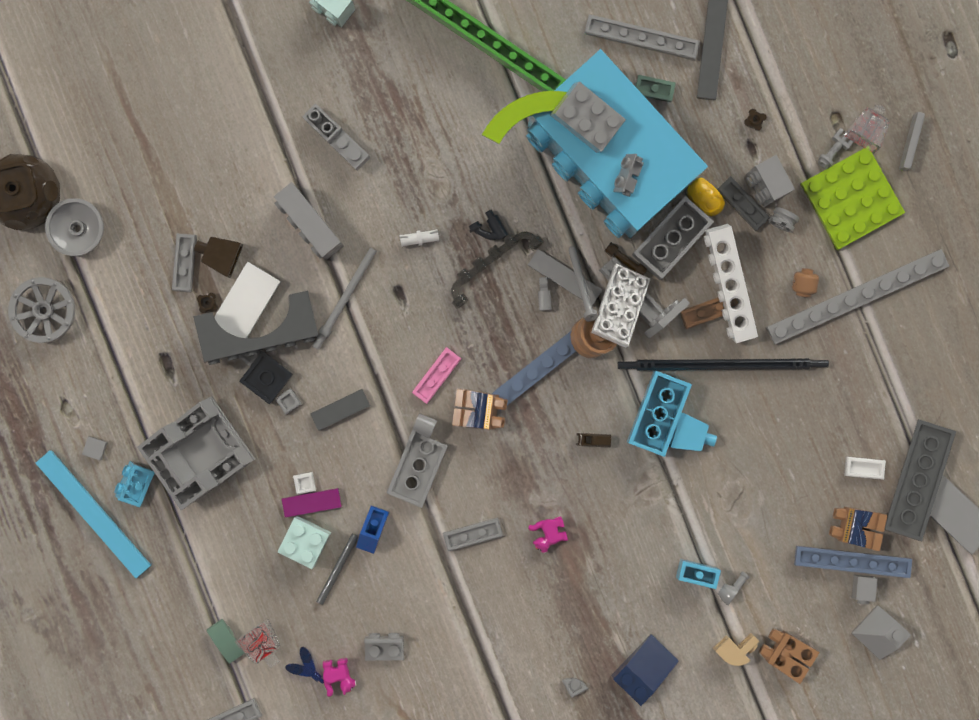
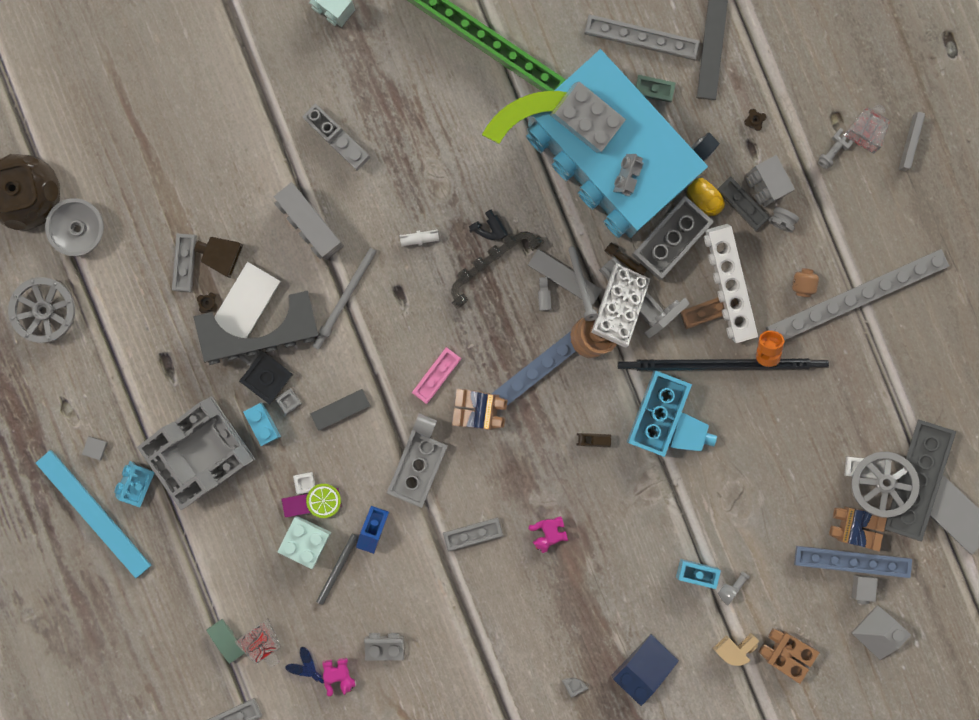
(262, 424): none -> medium azure brick
(323, 500): none -> lime sticker
(705, 146): none -> black wheel
(769, 348): none -> orange wheel
(852, 198): lime plate -> none
(882, 512): none -> light grey wheel

